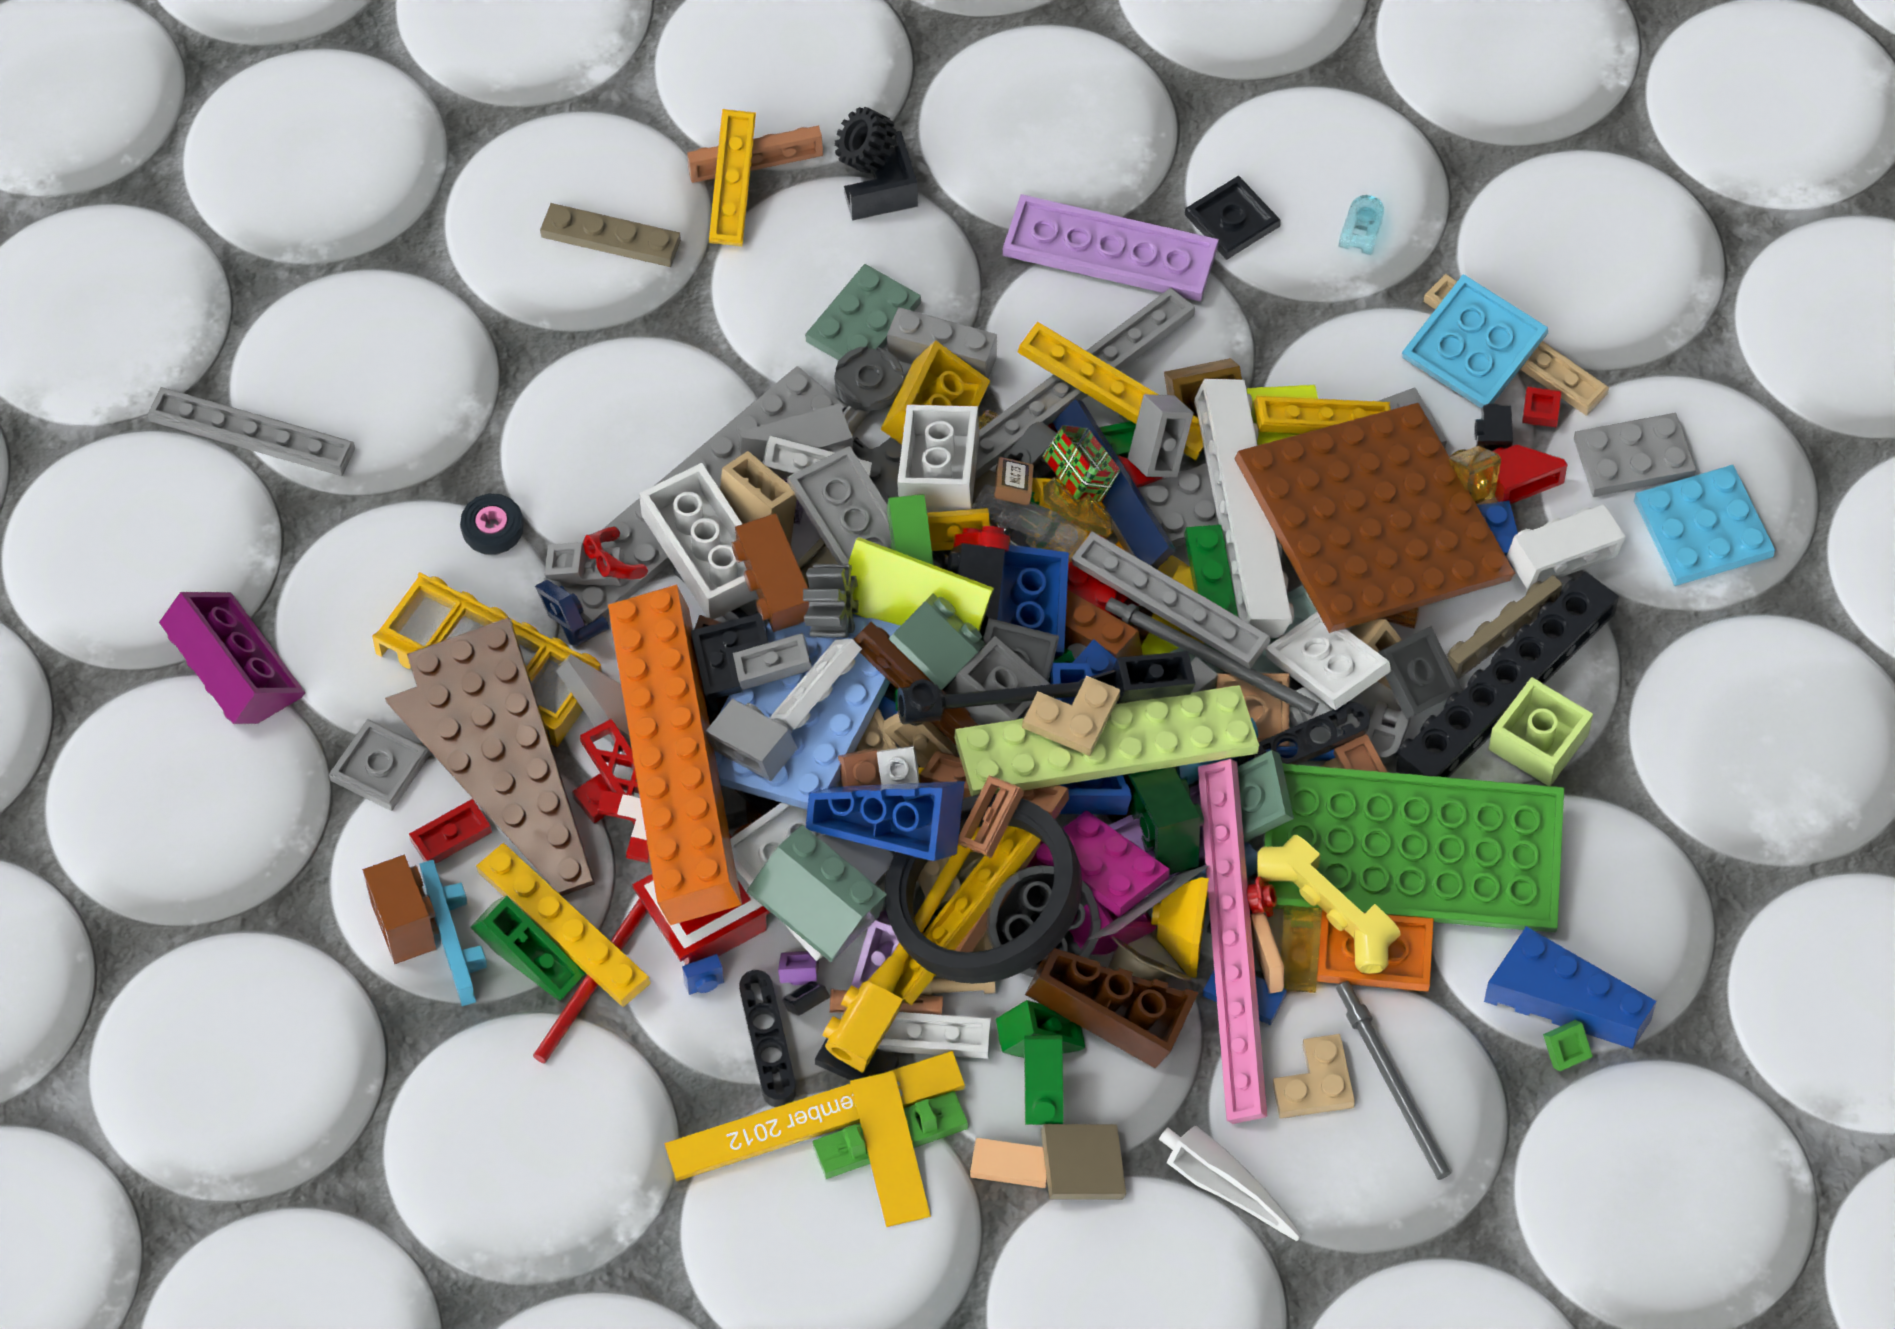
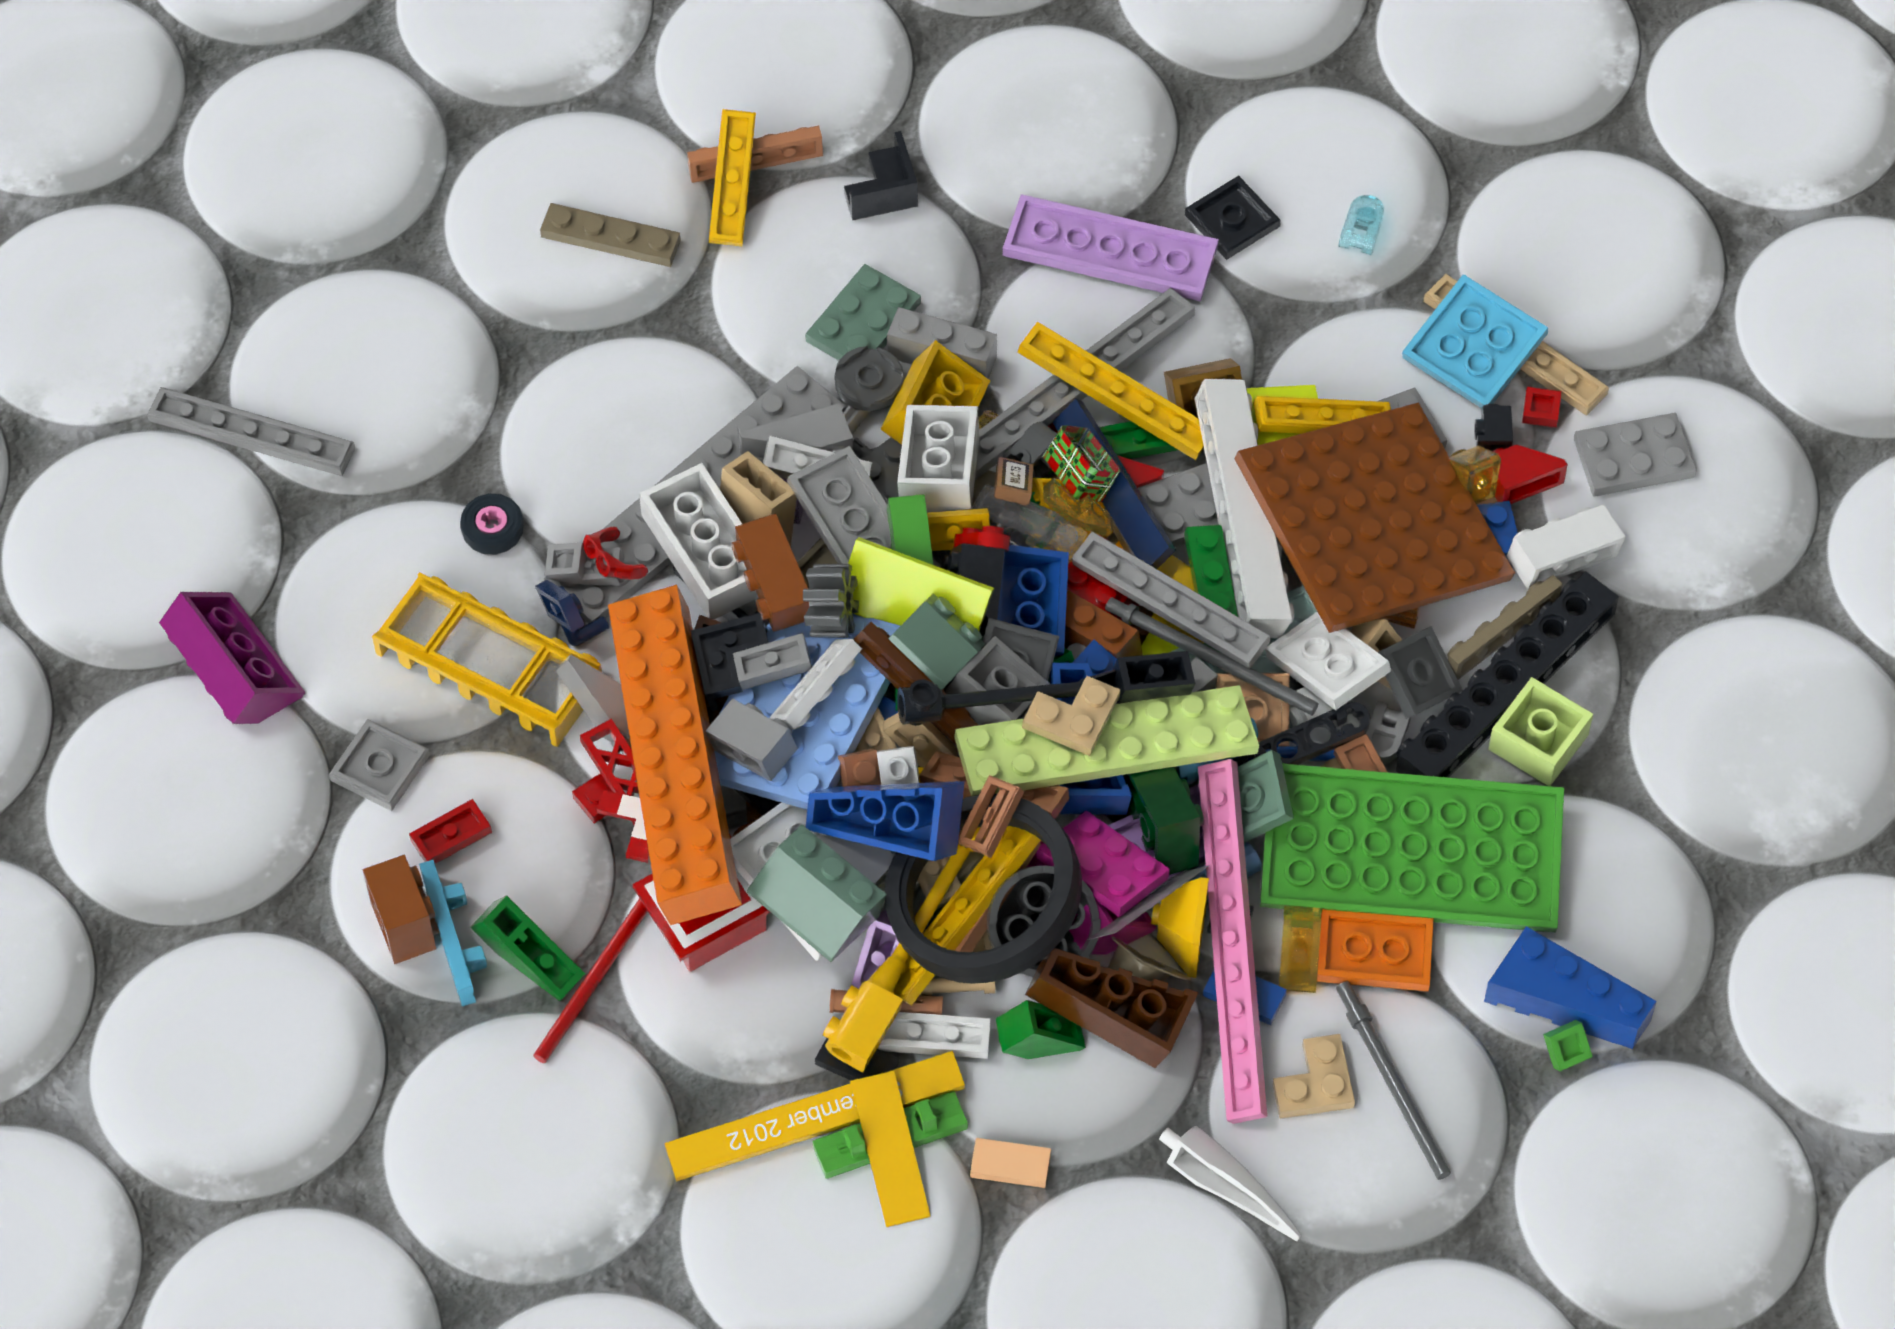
(489, 733): wing -> none
(564, 925): yellow plate -> none
(703, 975): blue plate -> none
(766, 1038): black beam -> none
(797, 968): medium lavender plate -> none
(805, 998): black tile -> none
(865, 140): black tyre -> none
(1043, 1079): green slope -> none
(1083, 1162): dark tan tile -> none
(1160, 435): light grey brick -> none
(1261, 897): red plate -> none
(1267, 953): light nougat tile -> none
(1298, 864): light yellow plate -> none
(1704, 525): medium azure plate -> none

